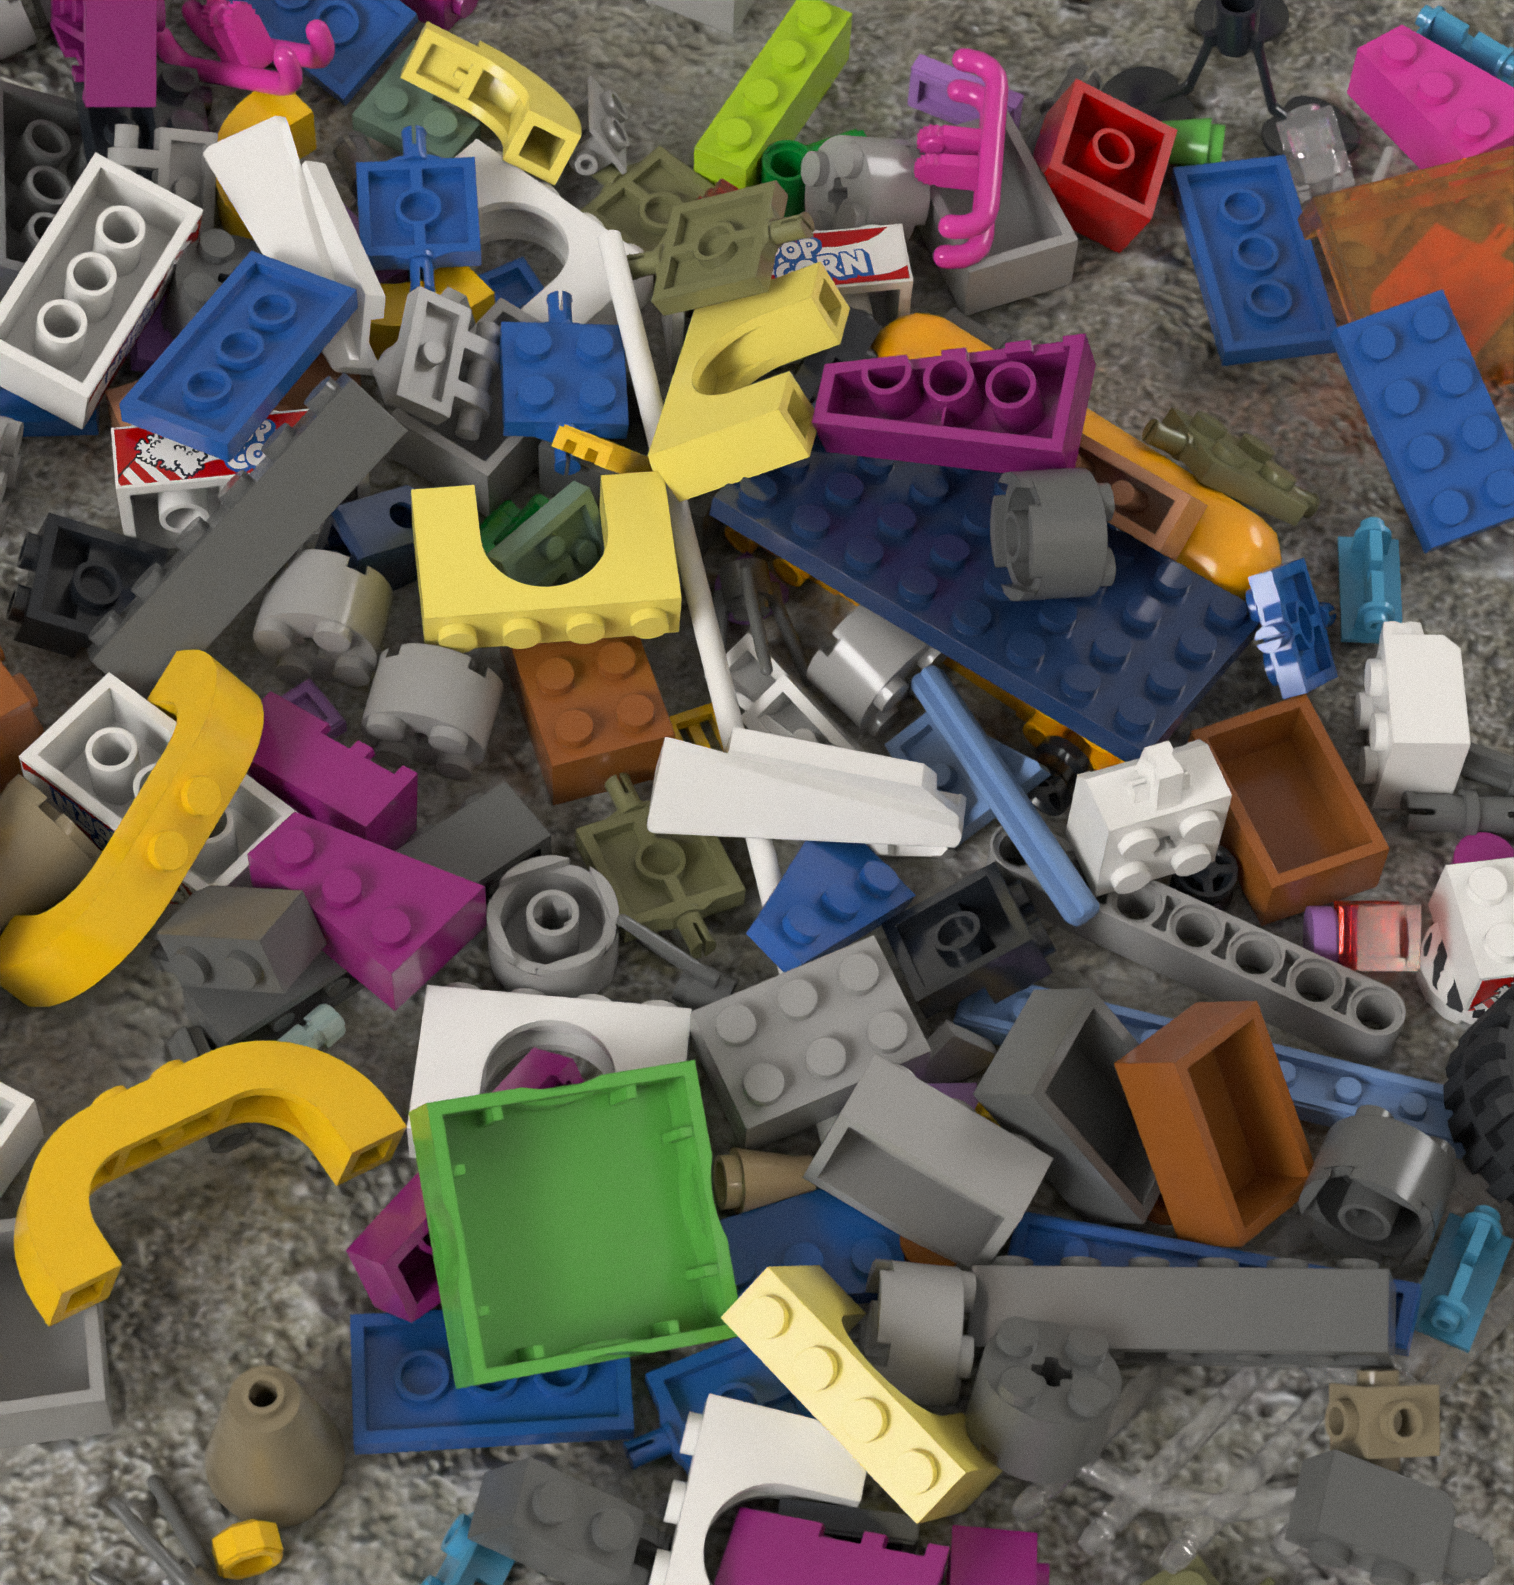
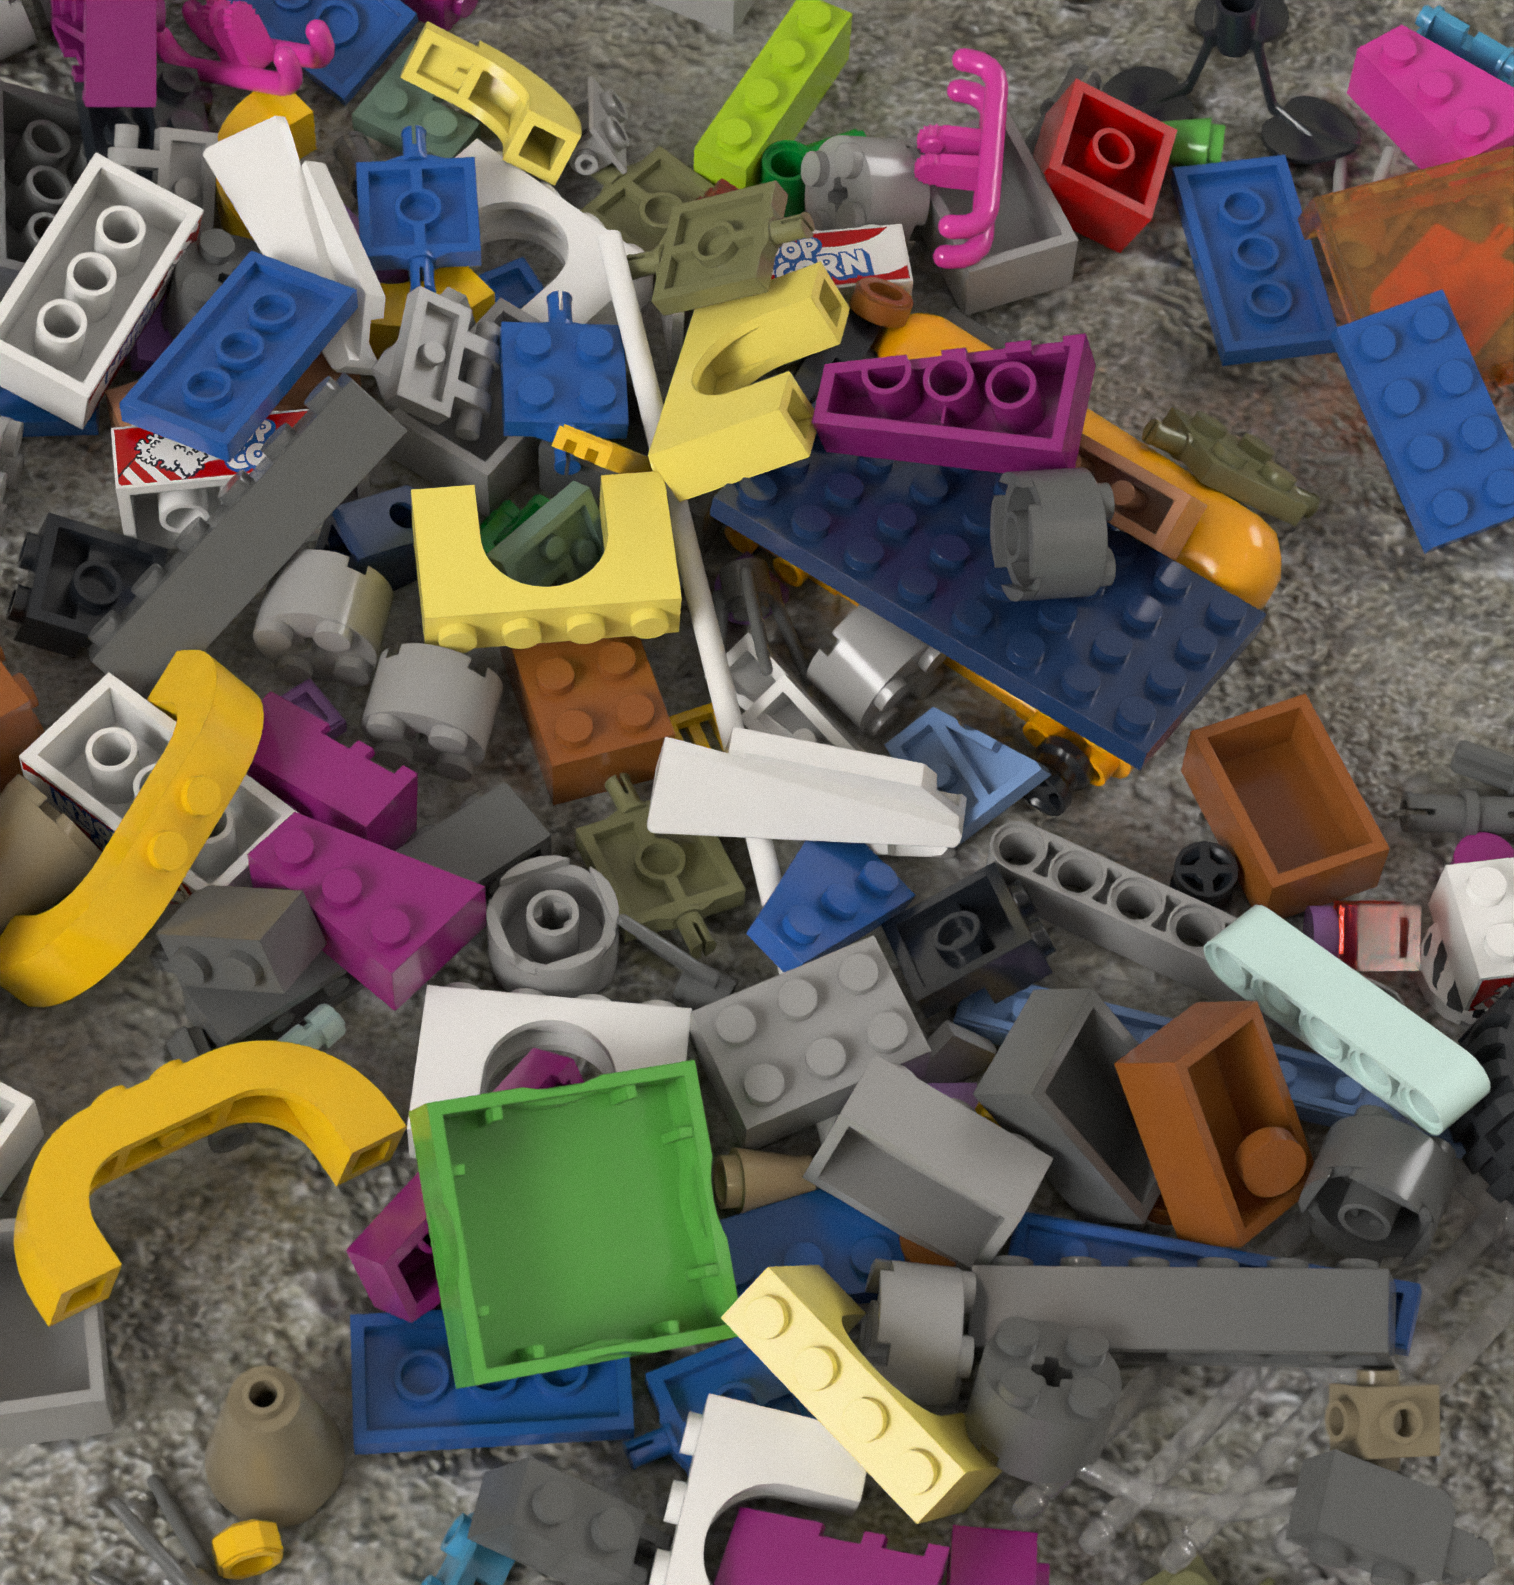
(851, 1523): black tile -> none
(881, 302): none -> dark orange tile
(929, 92): medium lavender tile -> none
(1005, 796): medium blue axle -> none
(1148, 817): white hinge -> none
(1270, 1161): none -> dark orange tile
(1292, 628): blue plate -> none
(1315, 151): clear brick -> none
(1347, 1019): none -> light aqua beam
(1368, 582): dark azure hinge -> none
(1412, 715): white hinge -> none
(1462, 1277): dark azure hinge -> none

